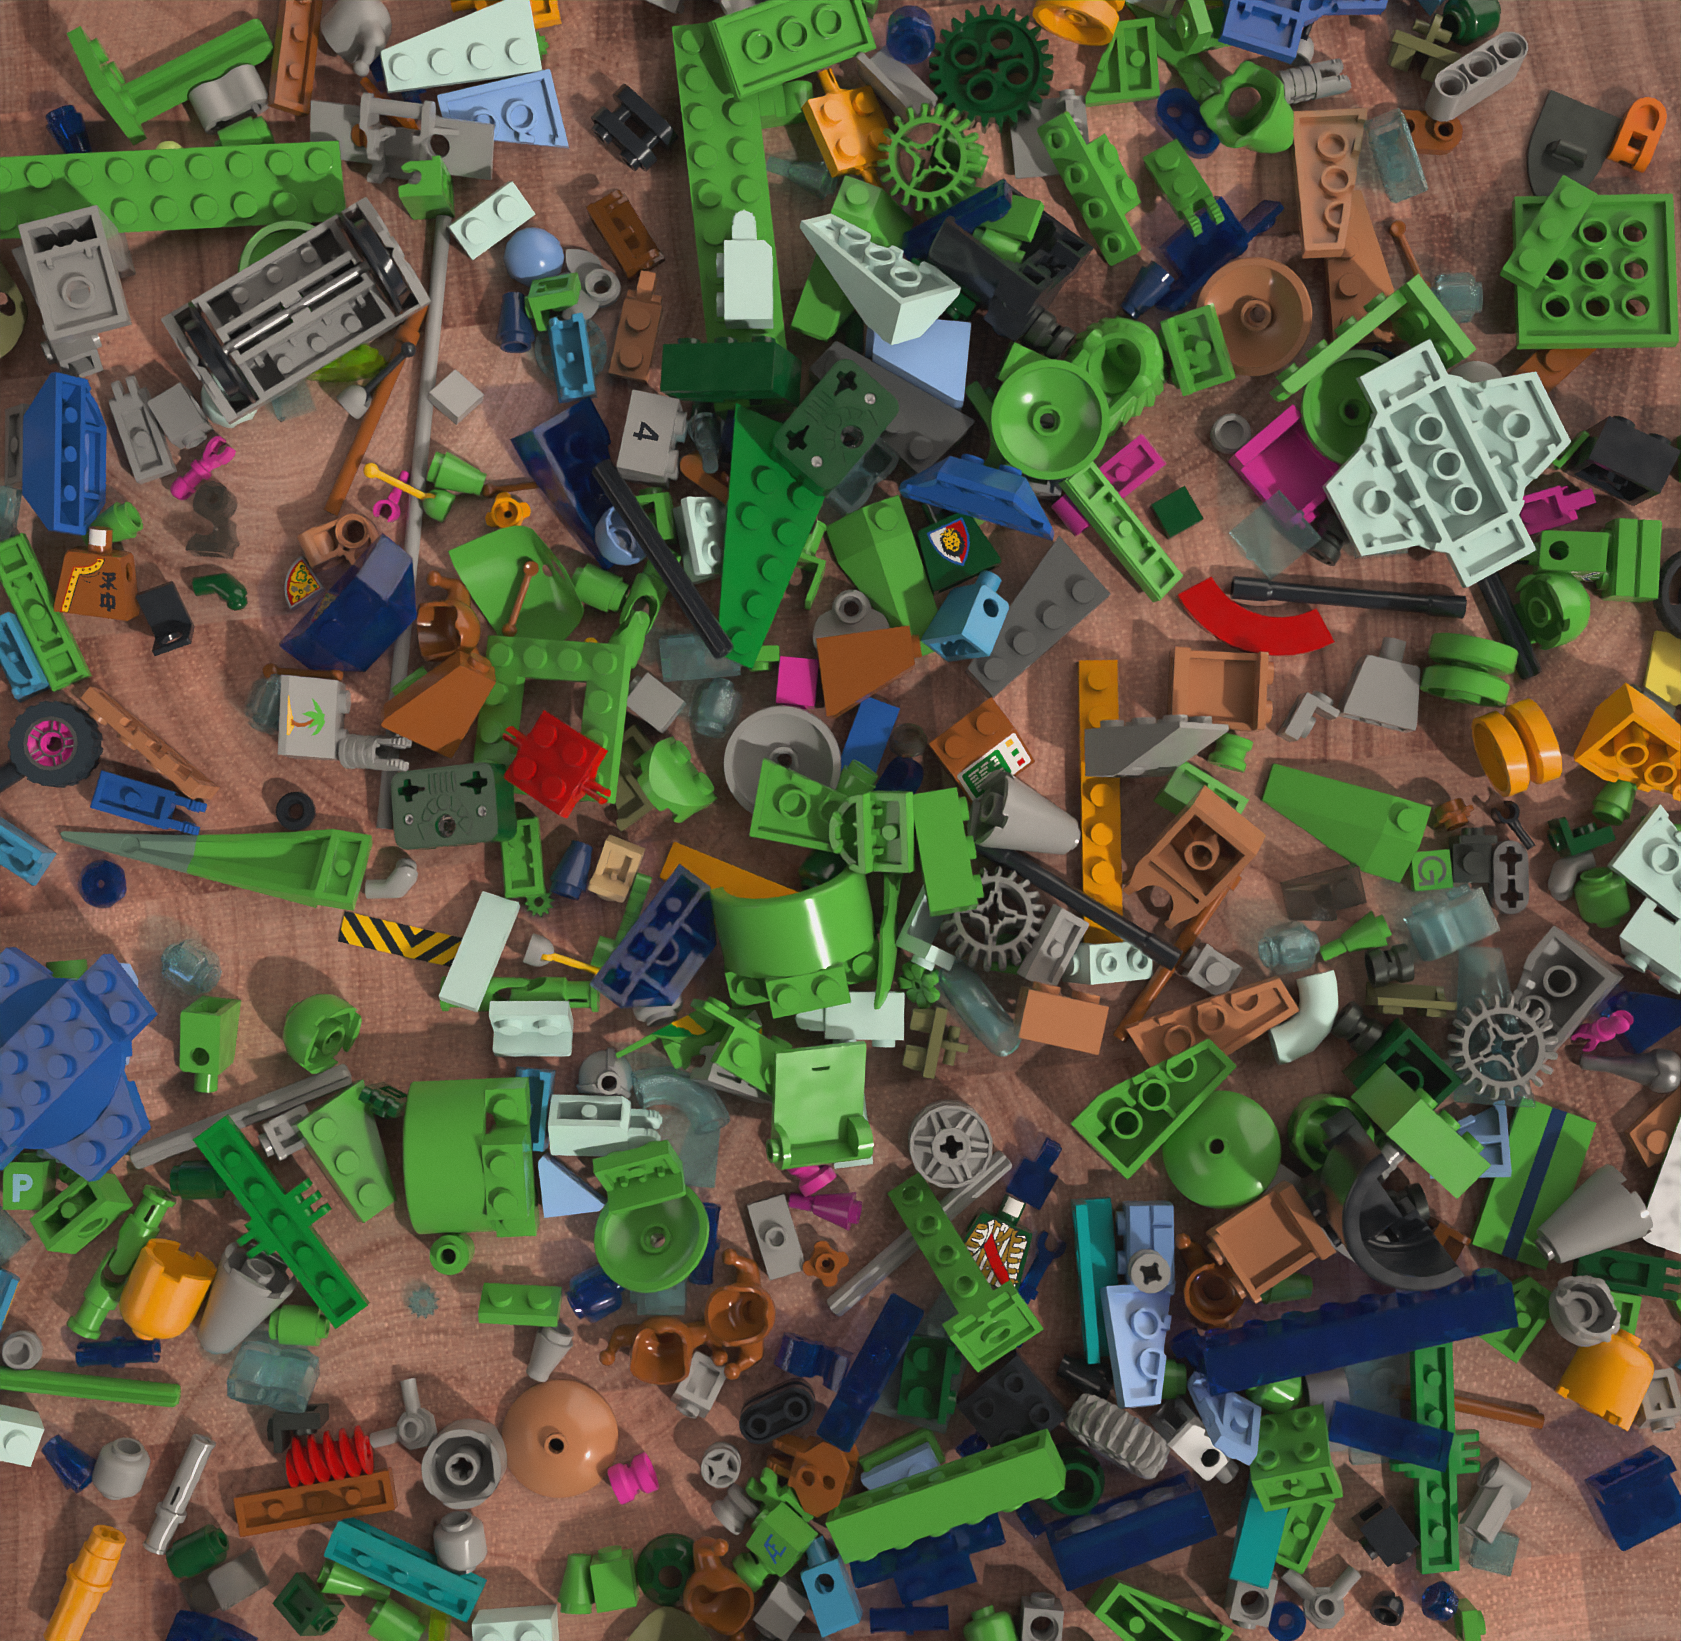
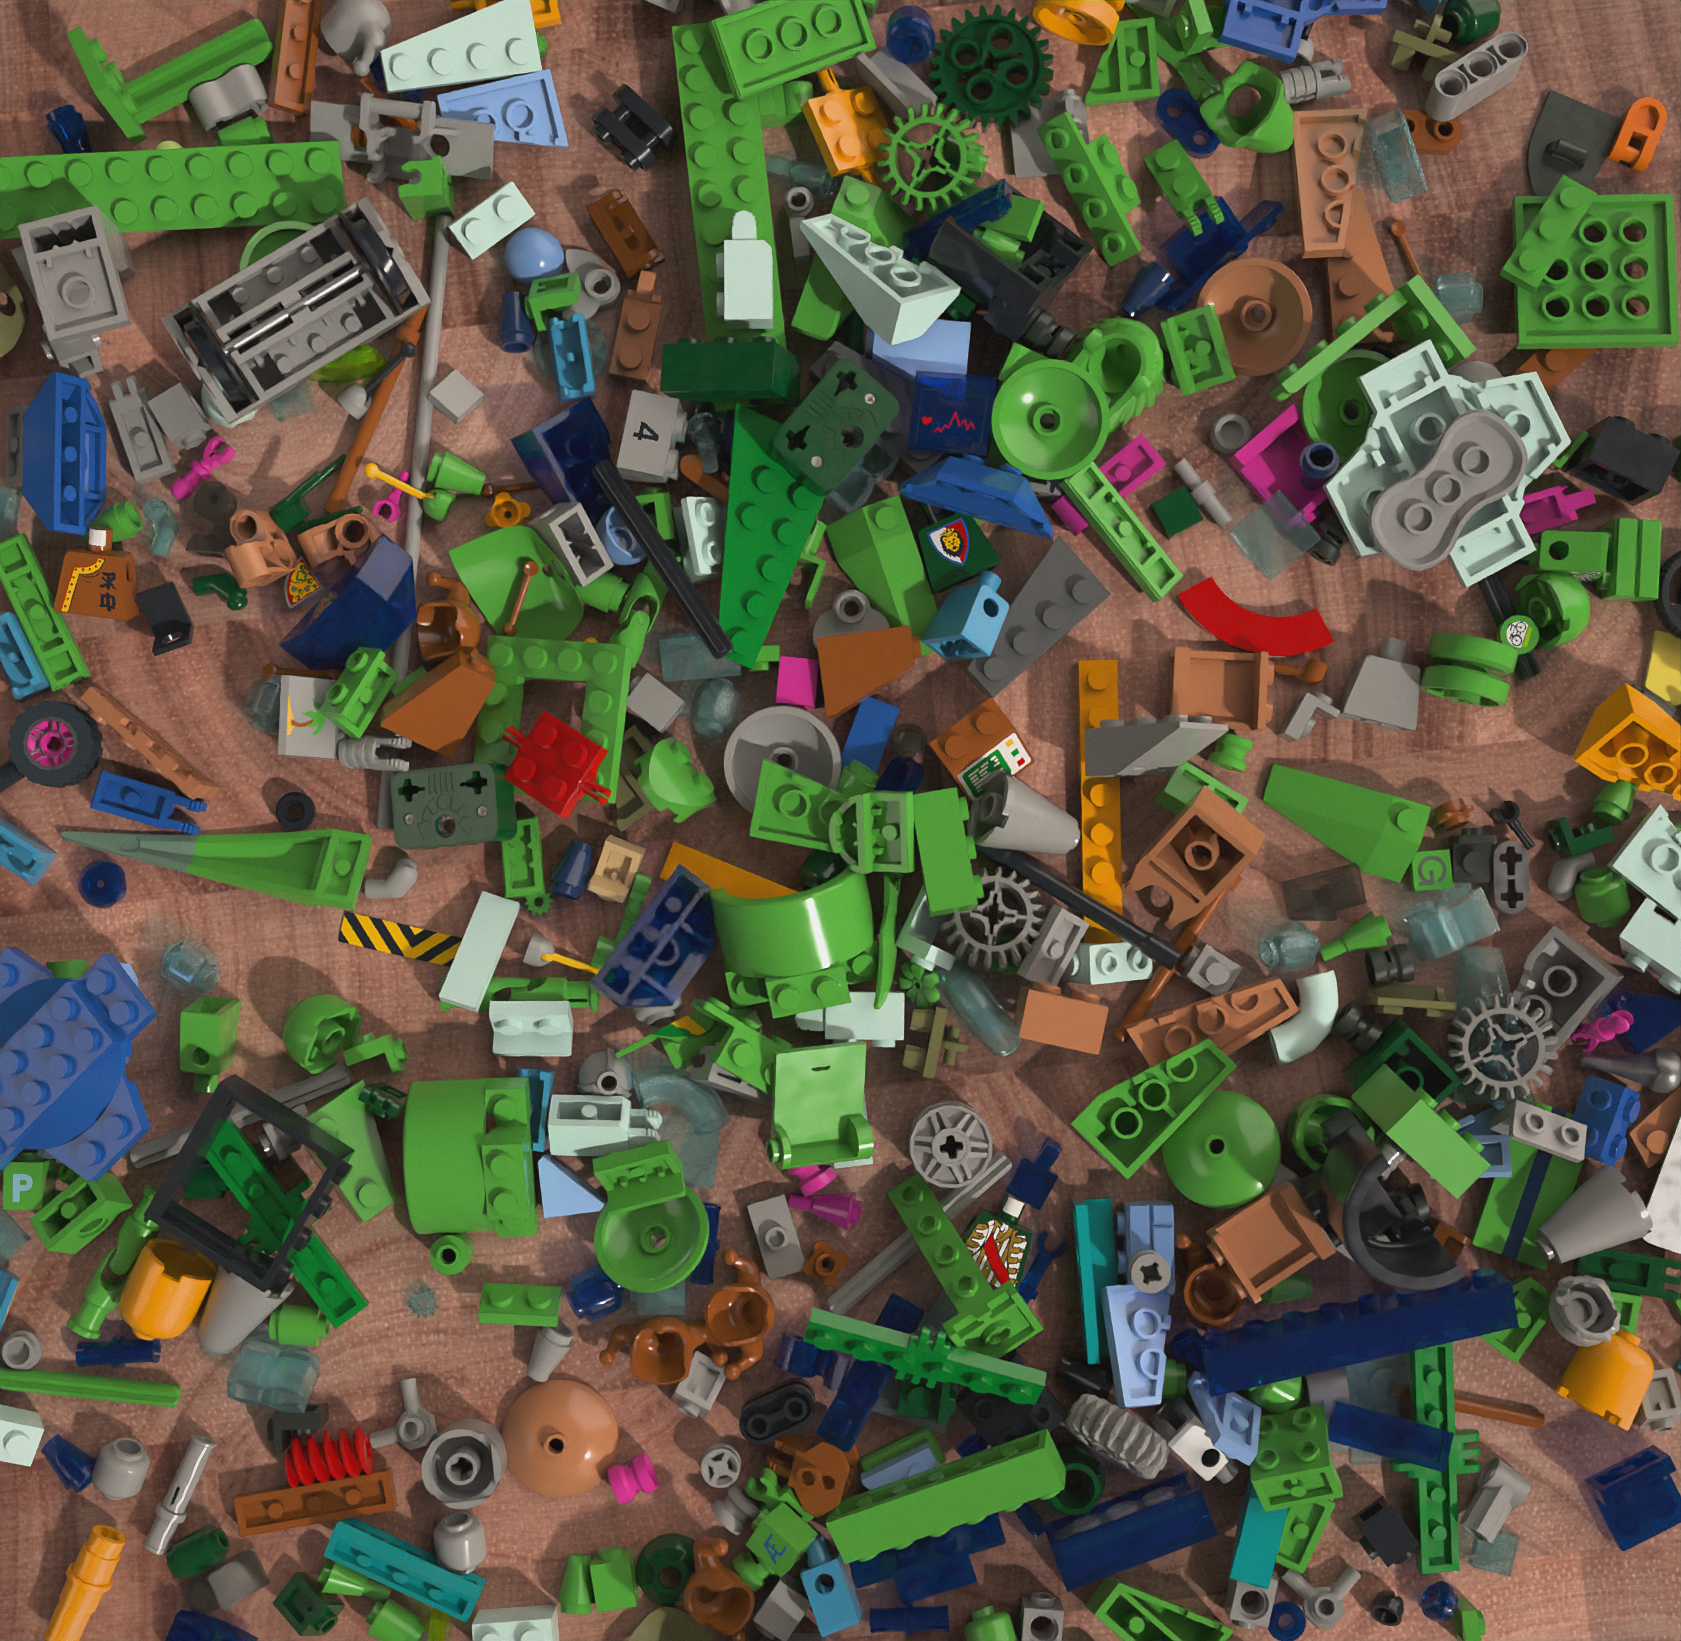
(164, 525): none -> clear light blue arm
(208, 1239): none -> black window
(259, 554): none -> nougat piece
(293, 509): none -> dark green plant
(359, 691): none -> bright green bracket
(368, 1047): none -> bright green bracket
(570, 537): none -> light grey torso
(800, 244): none -> light grey plate
(924, 1357): none -> green hinge
(951, 412): none -> clear blue tile
(1202, 493): none -> light grey bar
(1311, 674): none -> dark orange hand
(1317, 464): none -> dark blue cone
(1424, 513): none -> light grey plate
(1430, 604): black piece -> none
(1516, 747): light orange wheel -> none
(1519, 633): none -> tile
(1541, 1130): none -> light grey bracket
(1607, 1113): none -> blue bracket

